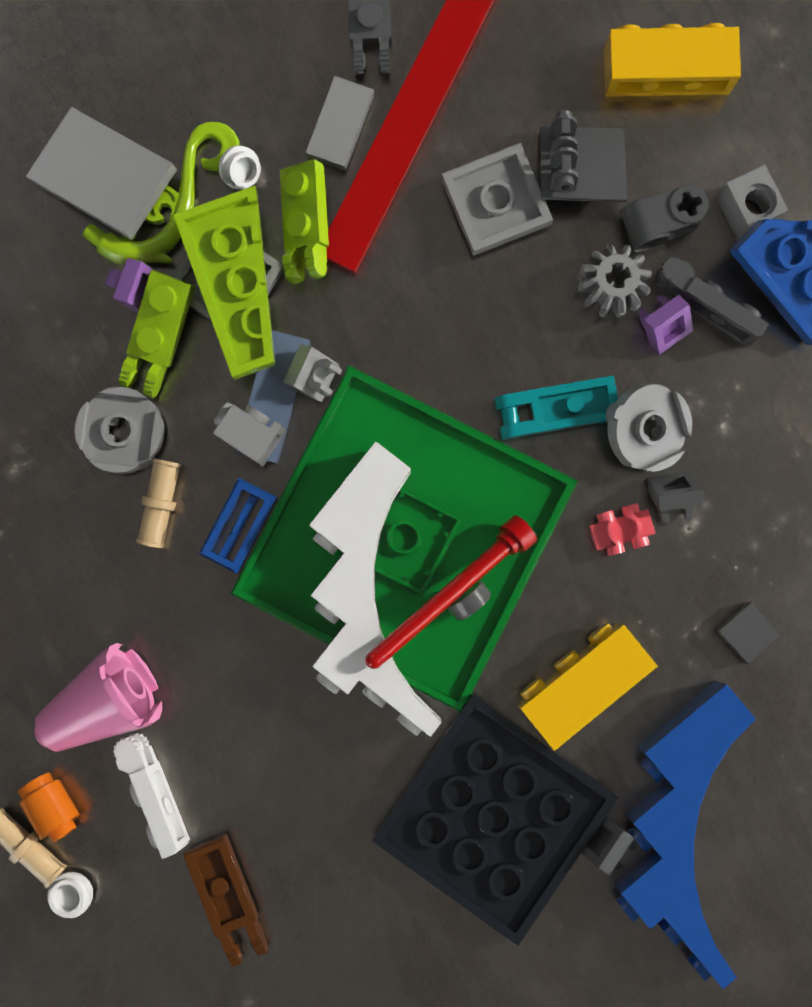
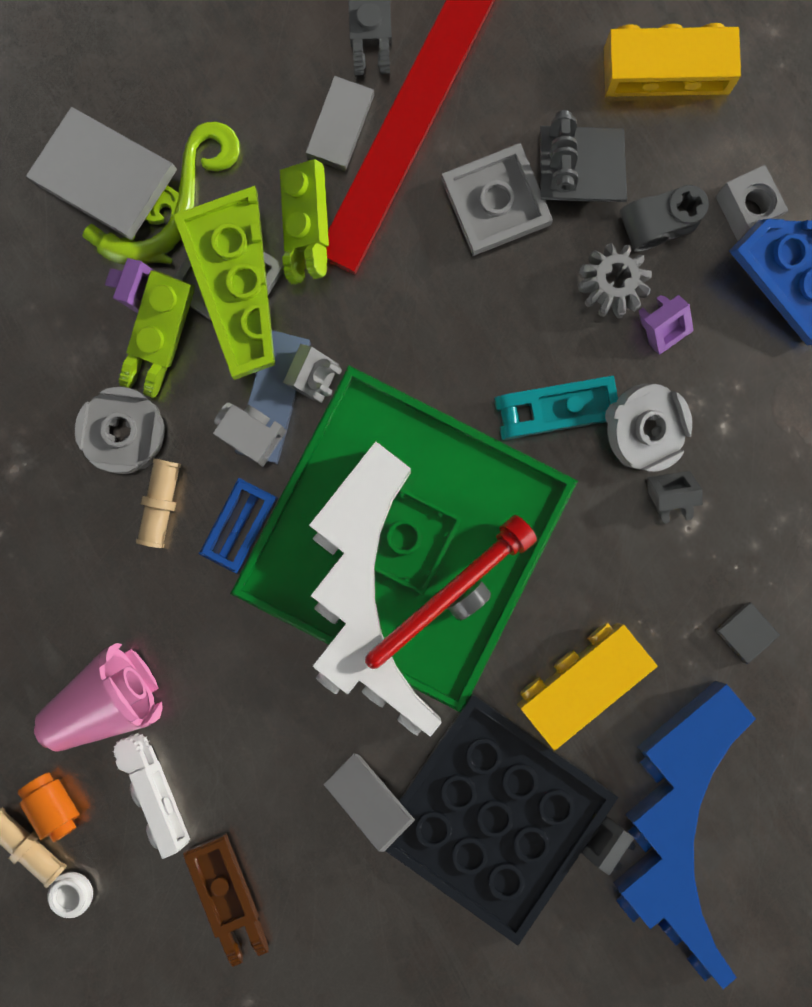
(239, 167): white plate -> none
(369, 802): none -> light grey tile
(613, 531): coral piece -> none
(709, 301): dark grey hinge -> none

